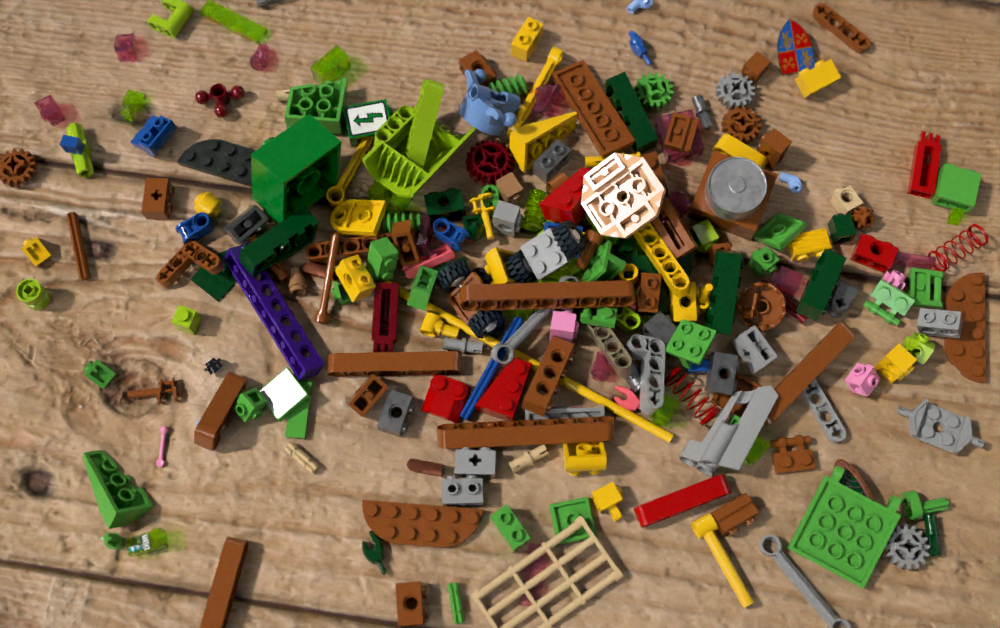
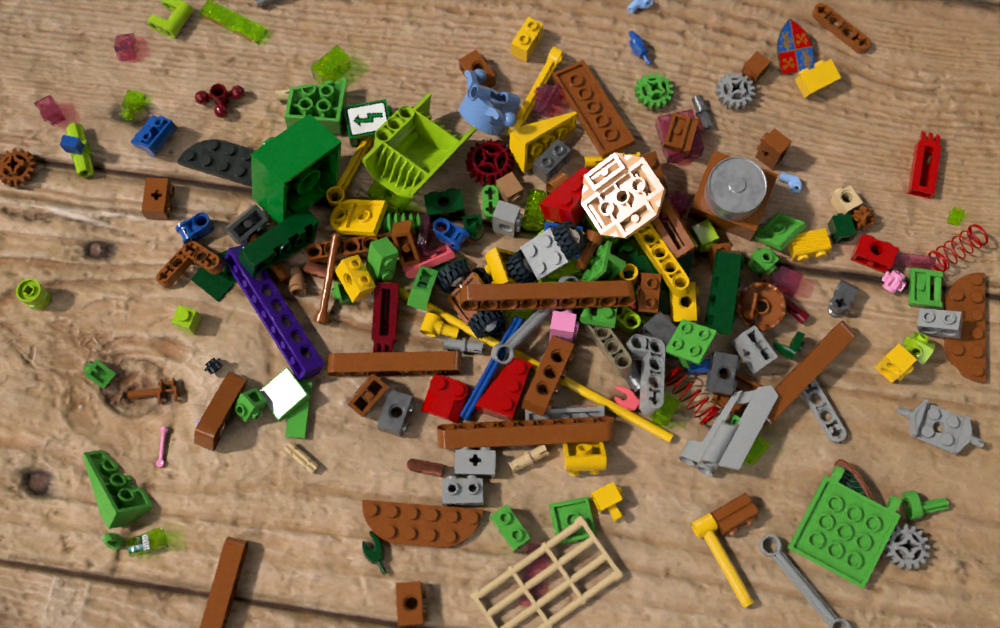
(35, 251): yellow bracket -> none
(78, 246): dark orange axle -> none
(208, 204): yellow head -> none
(260, 57): clear pink cone -> none
(424, 121): lime beam -> none
(456, 603): bright green axle -> none
(485, 213): yellow piece -> none
(512, 85): bright green piece -> none
(600, 369): clear pink cone -> none
(629, 108): dark green wedge -> none
(682, 500): red beam -> none
(703, 299): yellow piece -> none
(734, 148): yellow beam -> none
(740, 122): dark orange gear -> none
(794, 460): dark orange plate -> none
(795, 345): none -> dark green plate
(820, 285): dark green wedge -> none
(862, 379): bright pink brick -> none
(891, 296): bright green plate -> none
(932, 534): dark green axle -> none
(956, 188): bright green brick -> none

